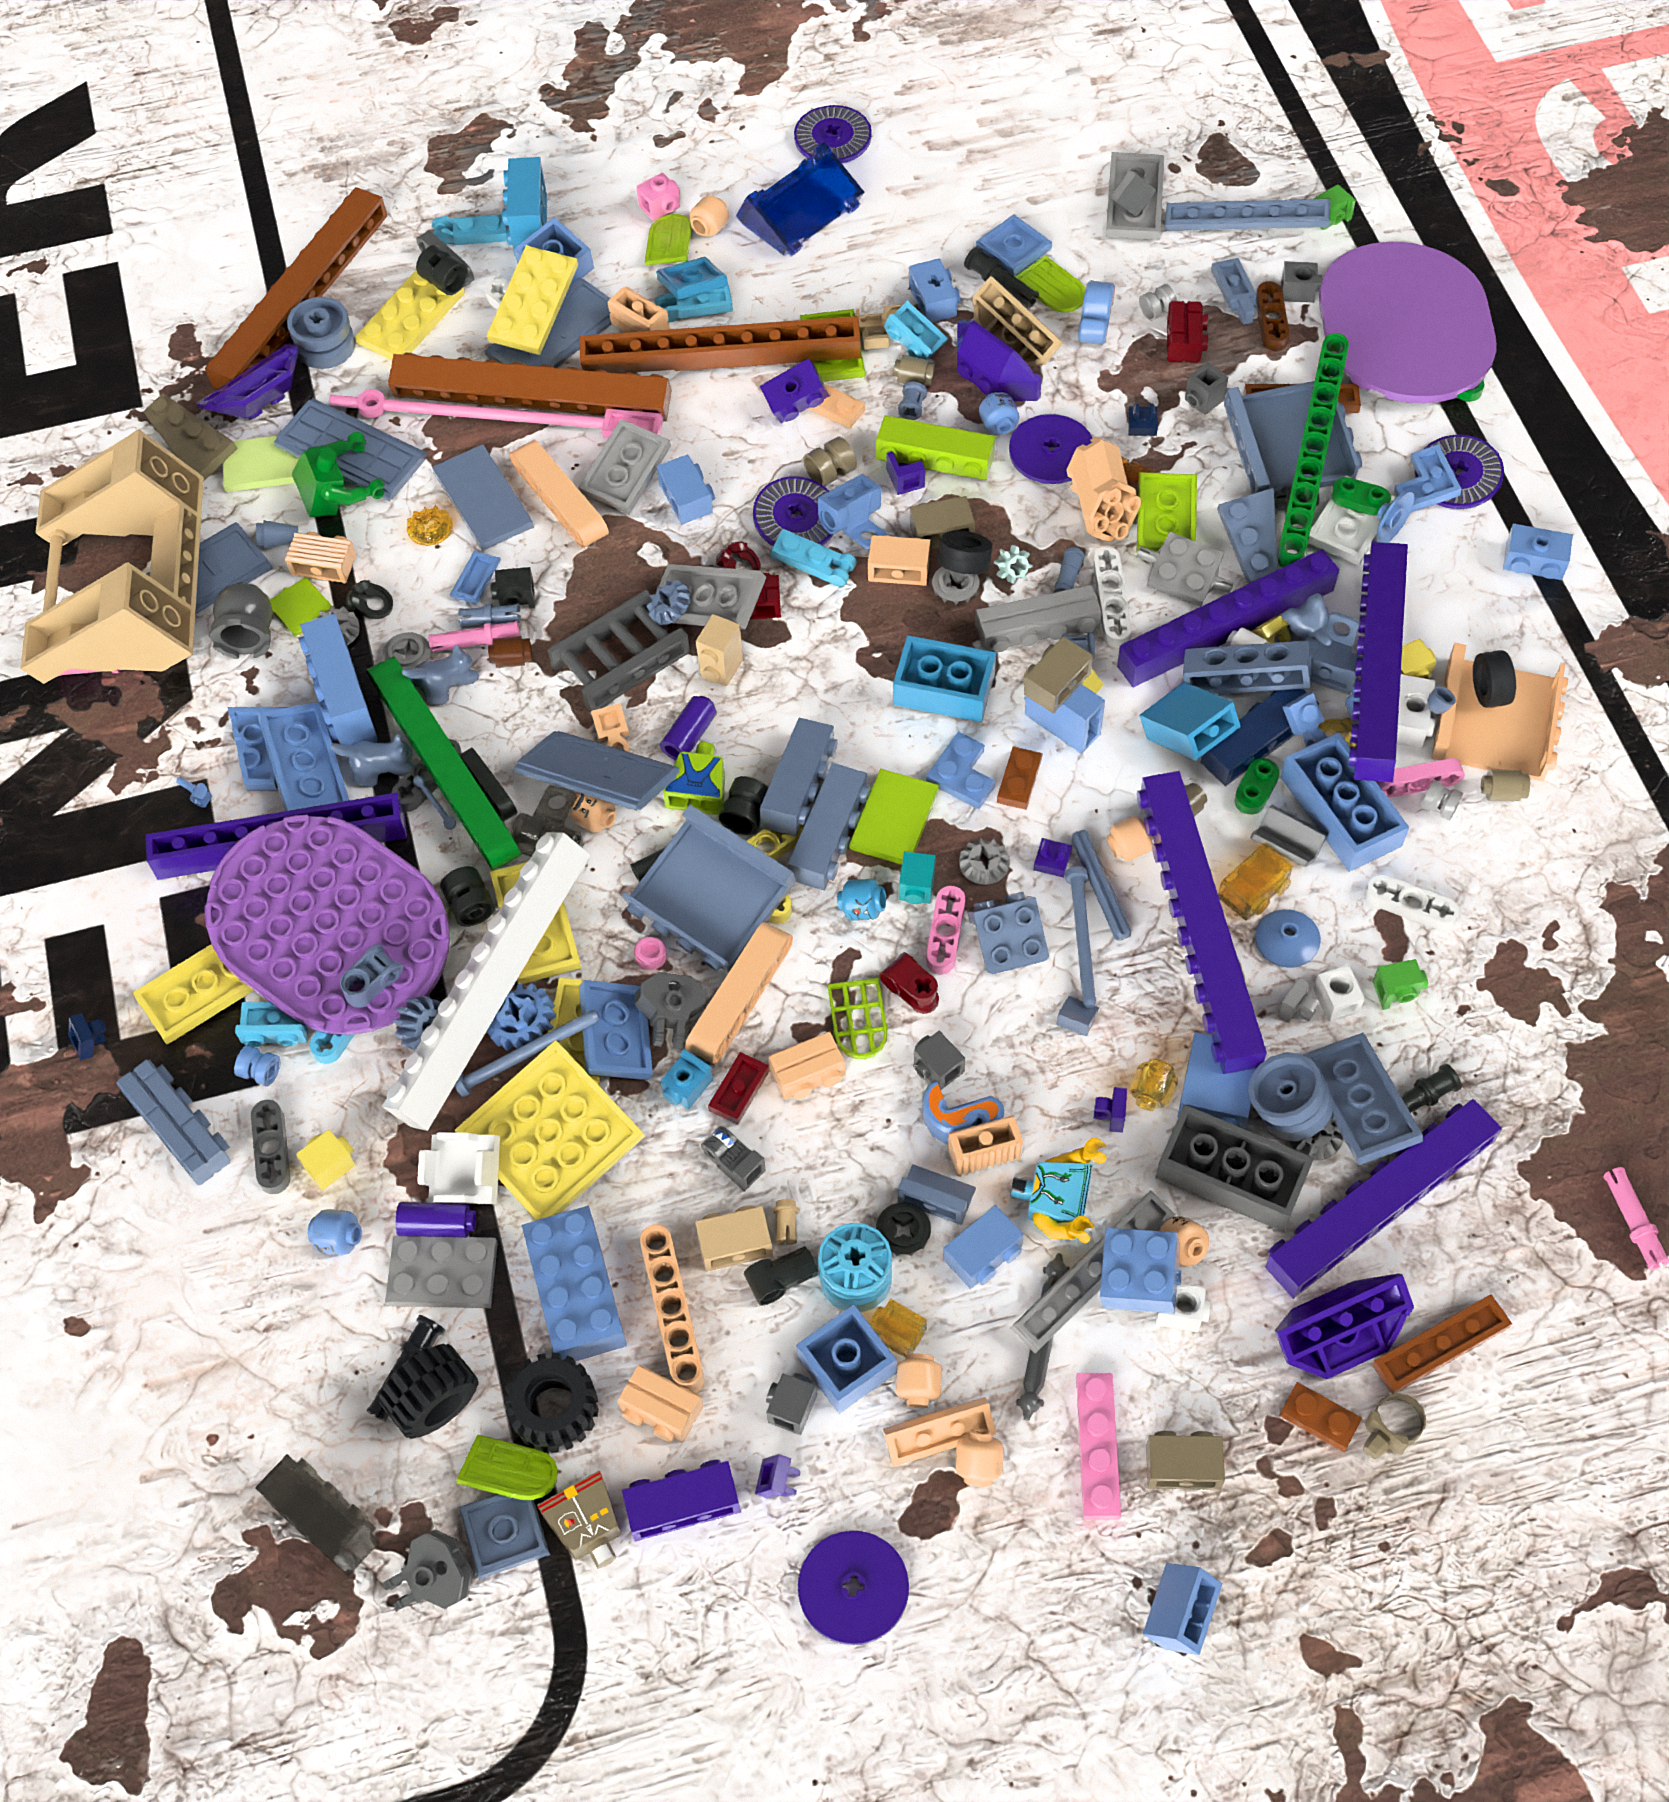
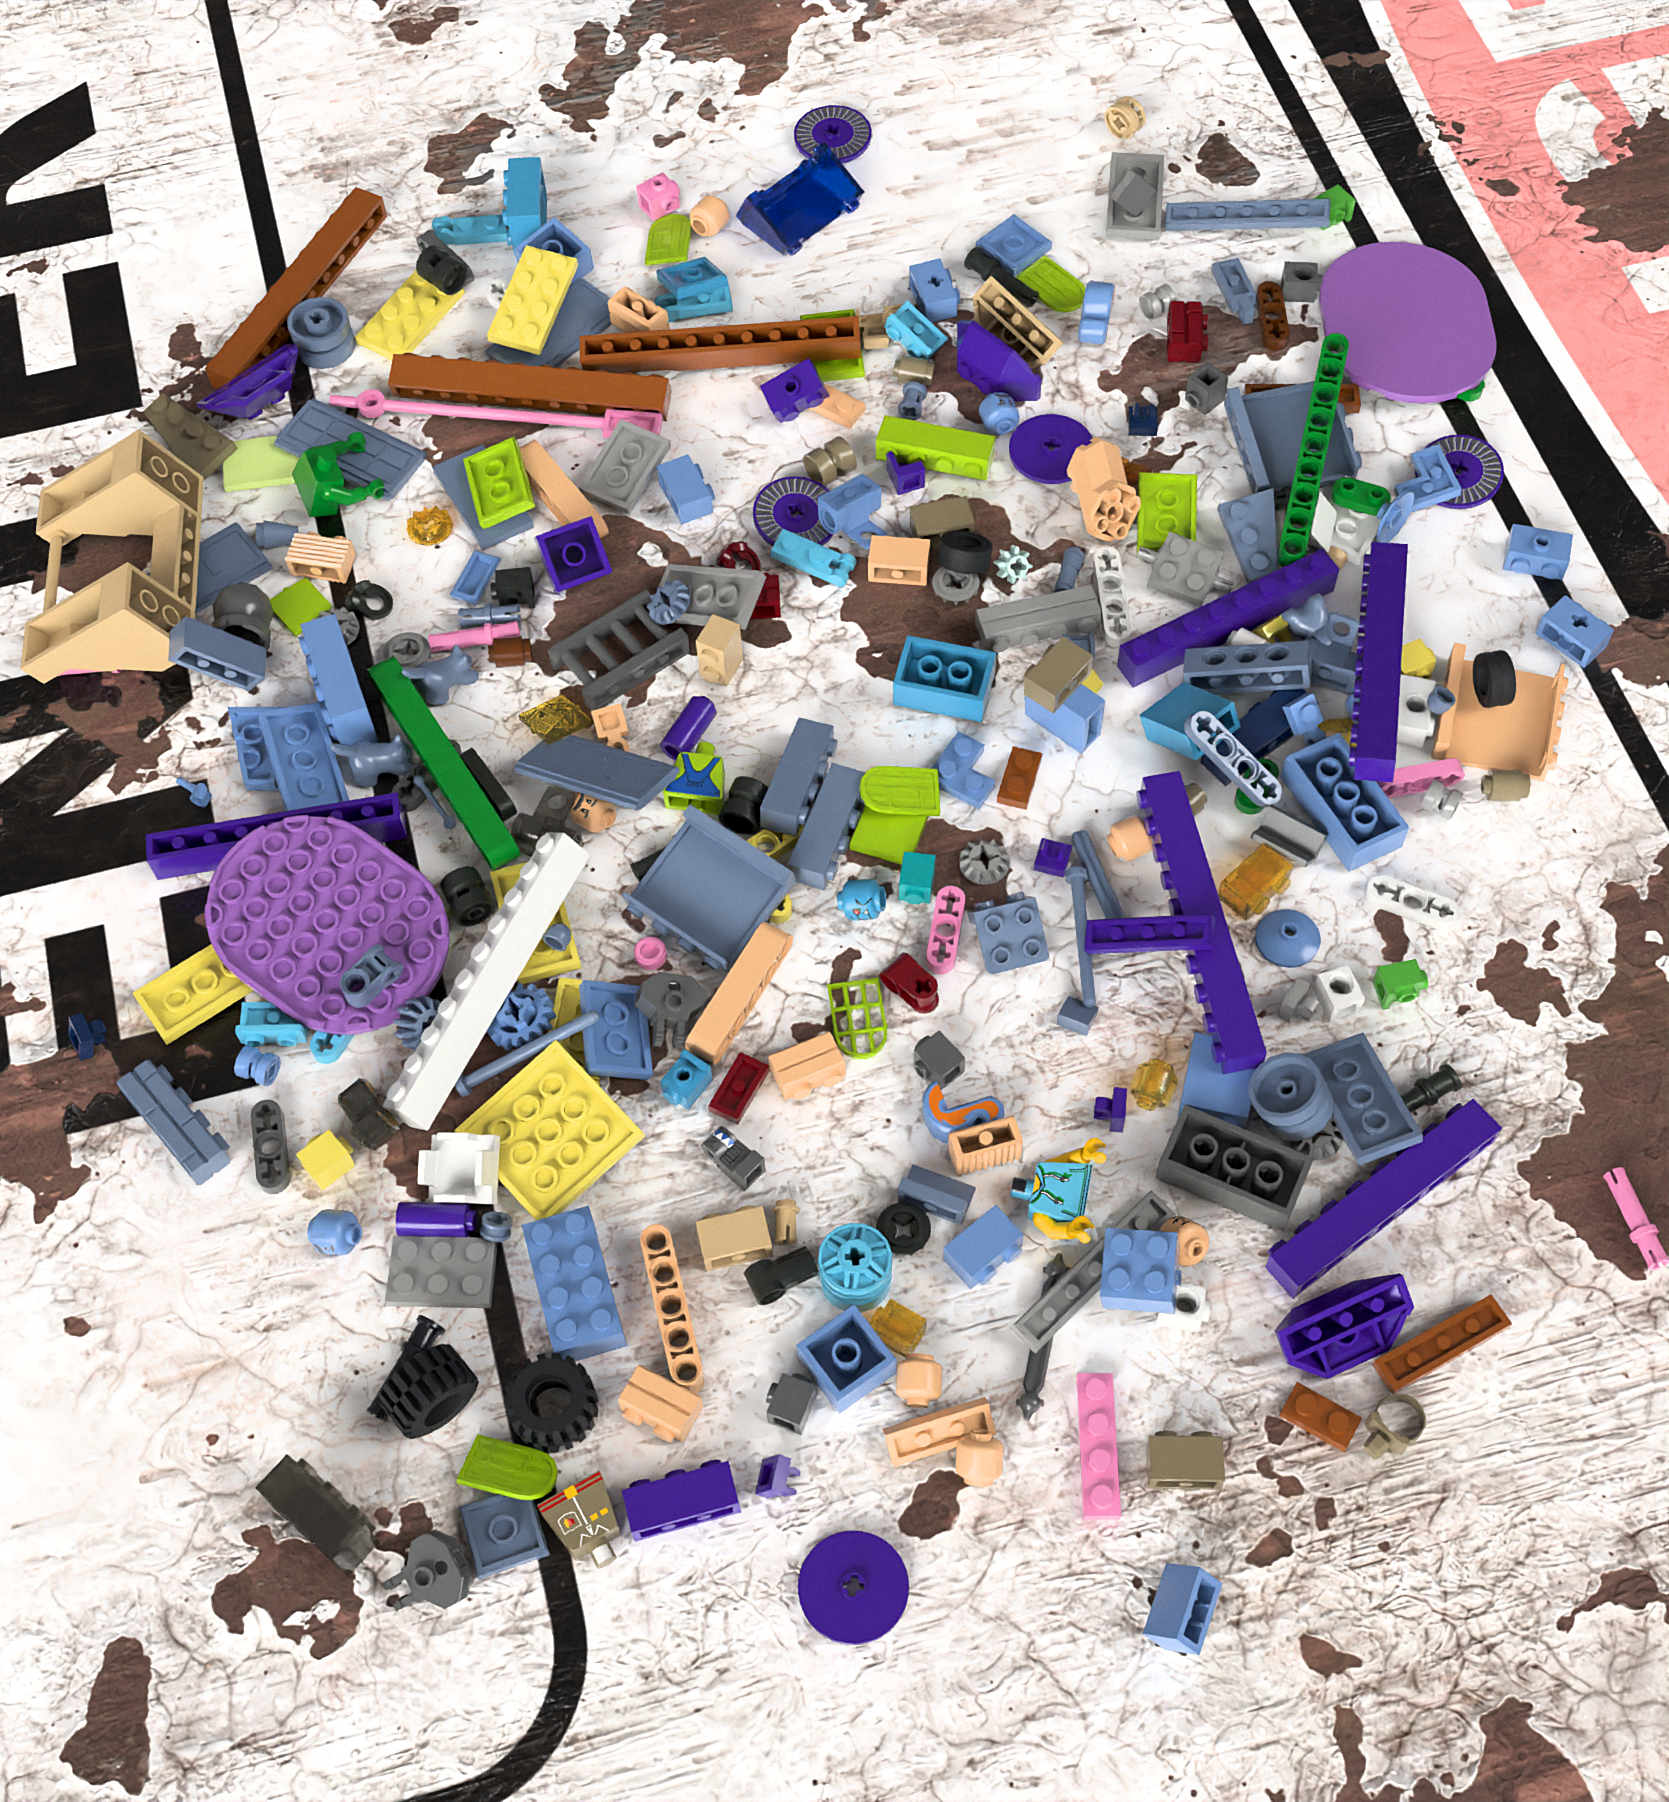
(217, 654): none -> sand blue brick
(371, 1122): none -> clear smoke animal
(496, 1226): none -> sand blue bush
(499, 483): none -> lime tile
(555, 719): none -> clear yellow piece
(557, 936): none -> sand blue hinge
(573, 554): none -> dark purple brick
(901, 790): none -> lime window
(1123, 119): none -> tan wheel
(1150, 934): none -> dark purple tile
(1235, 755): none -> beam
(1323, 522): none -> white sticker
(1337, 556): none -> tan hinge
(1574, 631): none -> medium blue brick

